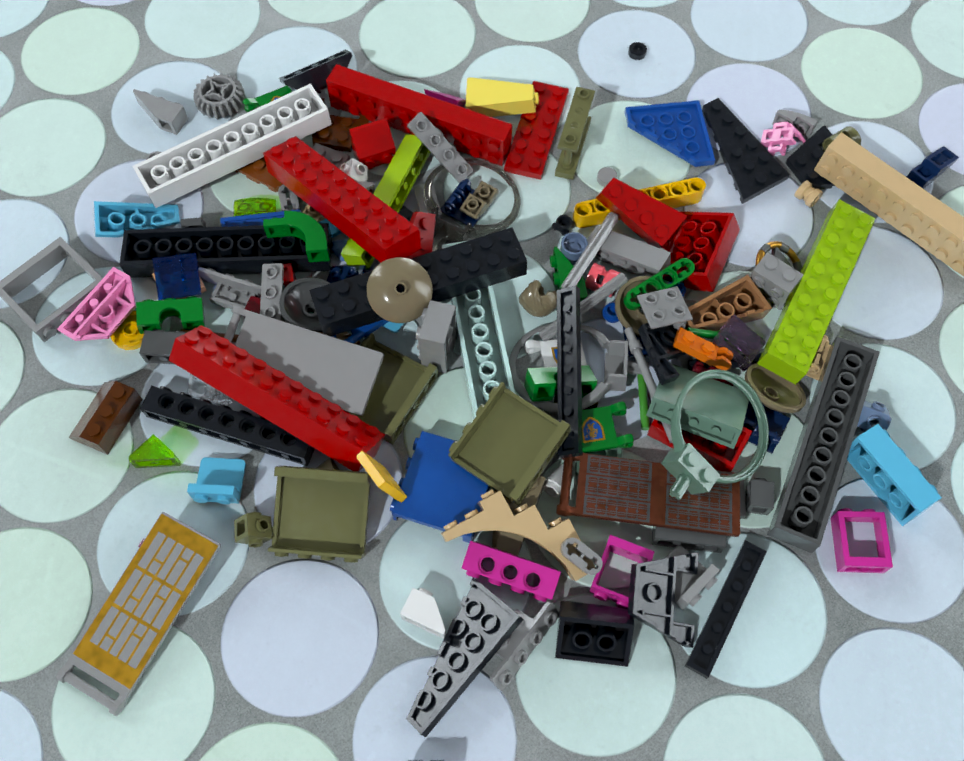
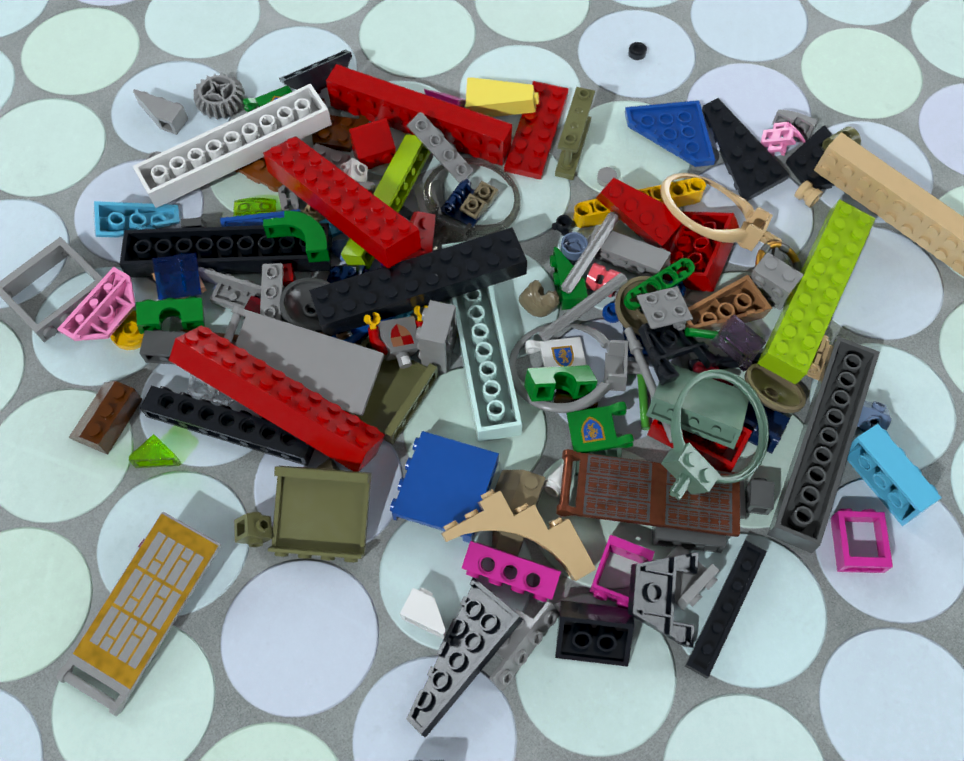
(218, 481): medium azure bracket -> none
(381, 476): yellow tile -> none
(390, 303): dark tan dish -> none
(395, 337): none -> torso
(509, 443): olive panel -> none
(569, 369): black plate -> none
(577, 560): light grey beam -> none
(703, 350): orange hinge -> none
(747, 236): none -> tan brick
(932, 167): dark blue slope -> none

